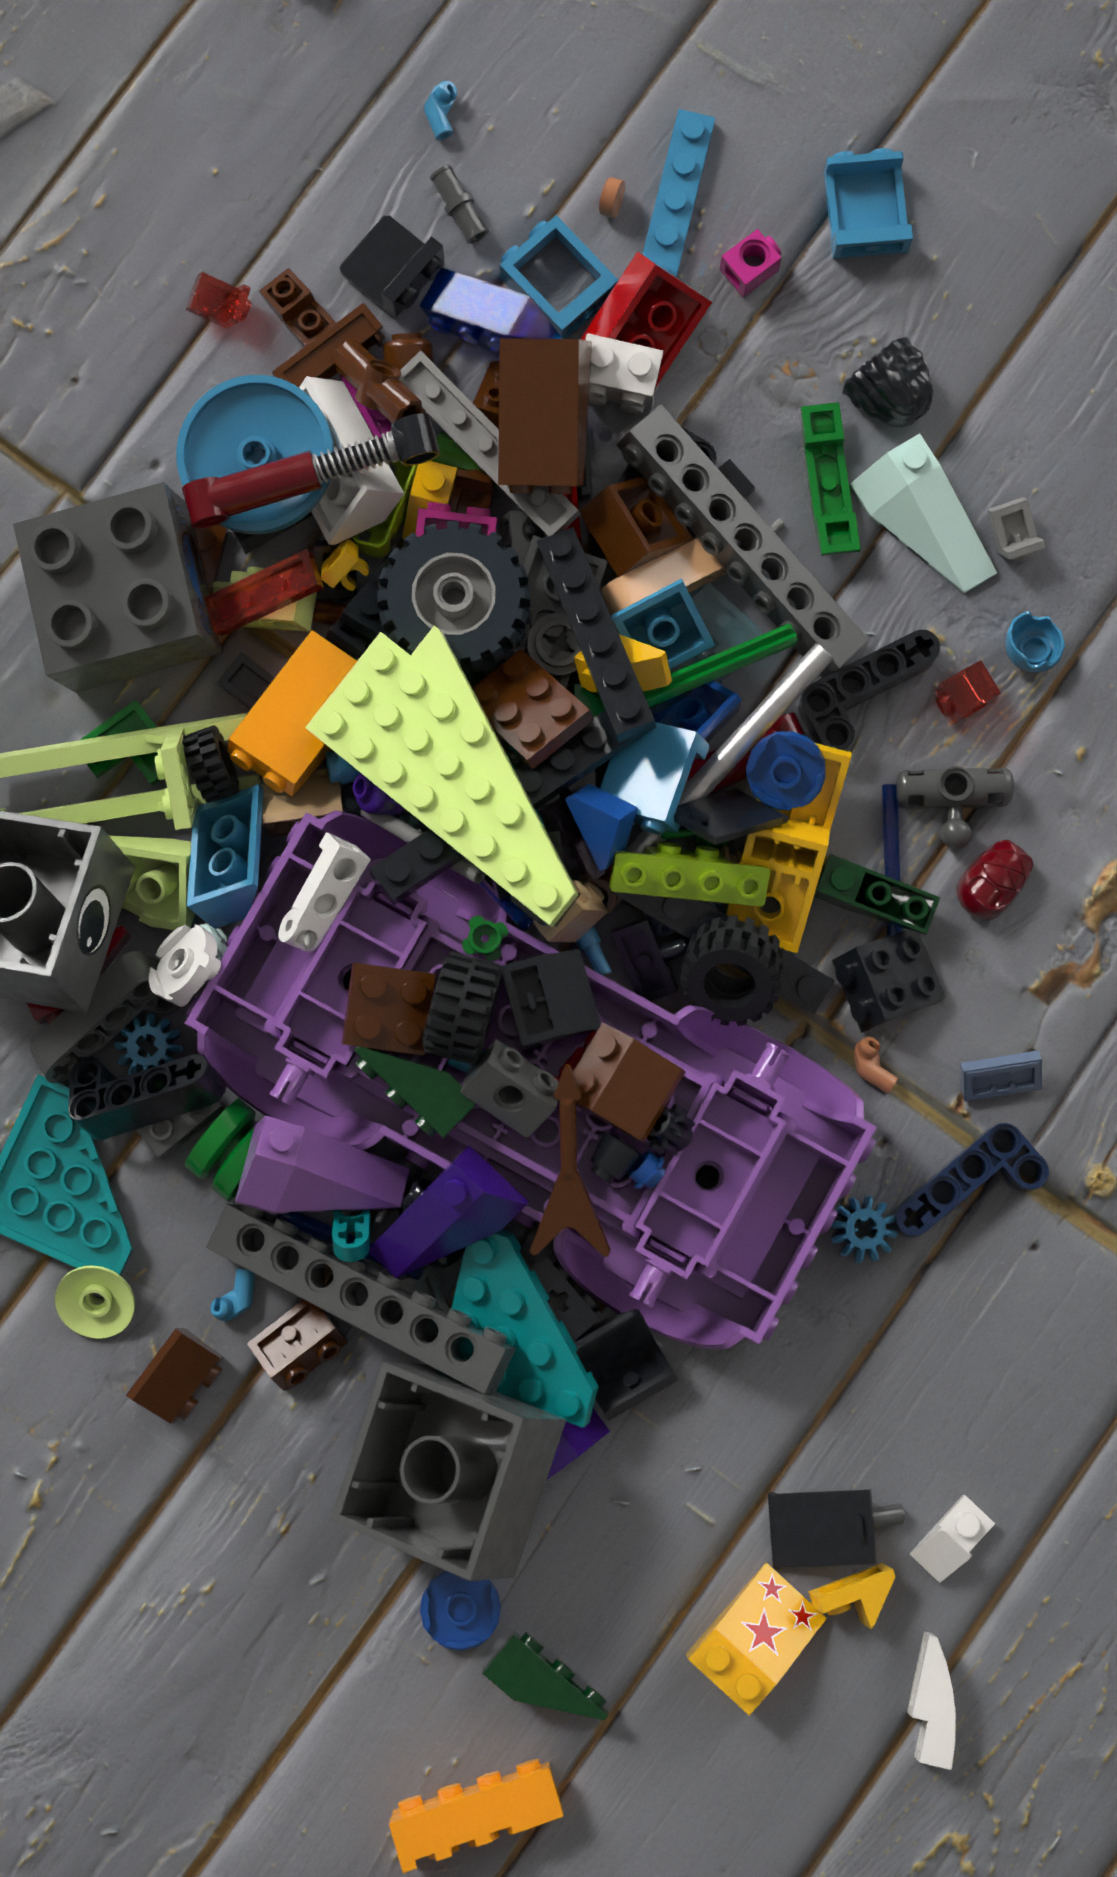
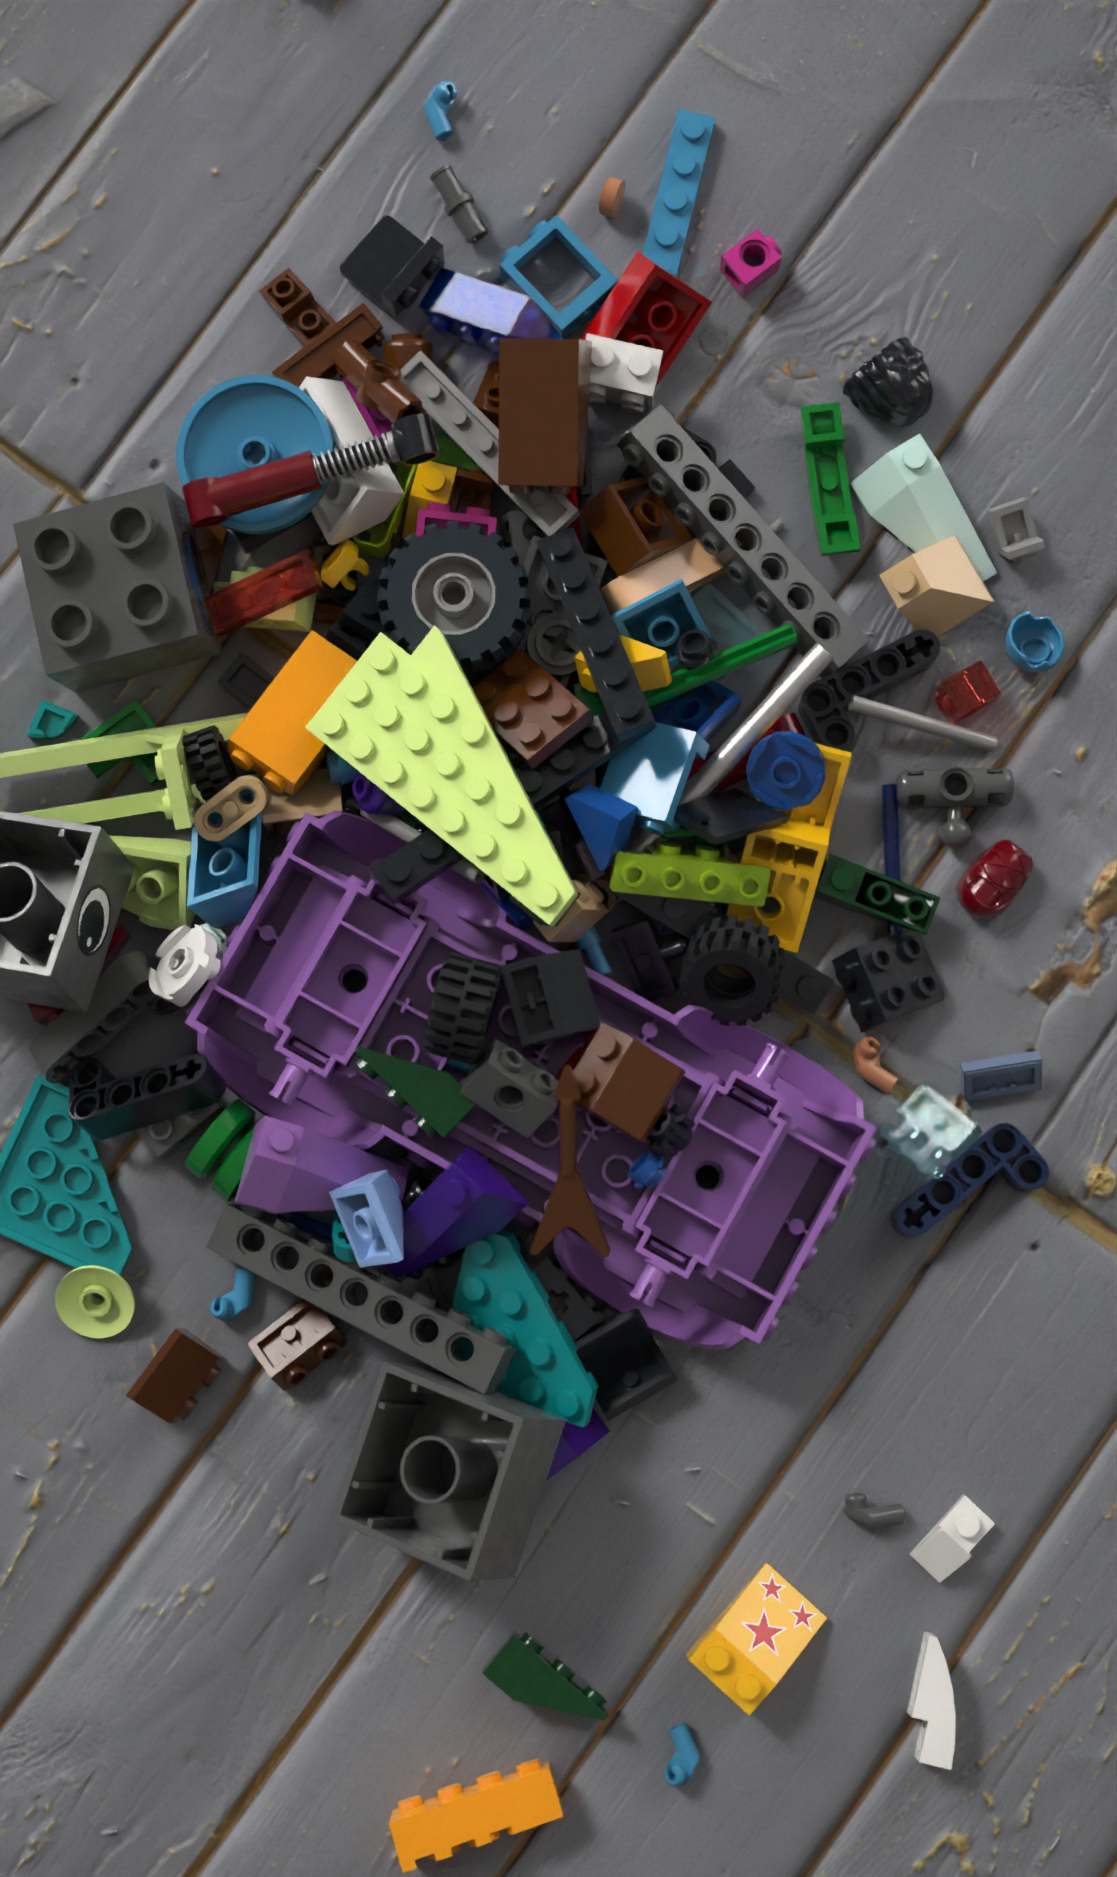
(51, 722): none -> teal tile
(142, 1033): dark azure gear -> none
(219, 301): clear red bracket -> none
(232, 808): none -> tan plate
(323, 893): white leg -> none
(372, 1218): none -> light blue slope
(387, 1008): reddish brown plate -> none
(460, 1611): blue tile -> none
(480, 927): green plate -> none
(613, 1157): black hat -> none
(684, 1758): none -> dark azure arm
(694, 648): none -> black plate
(822, 1528): black container -> none
(864, 1243): dark azure gear -> none
(865, 1588): yellow slope -> none
(866, 204): dark azure panel -> none
(922, 723): none -> light grey piece
(937, 587): none -> tan slope
(938, 1121): none -> clear light blue plate

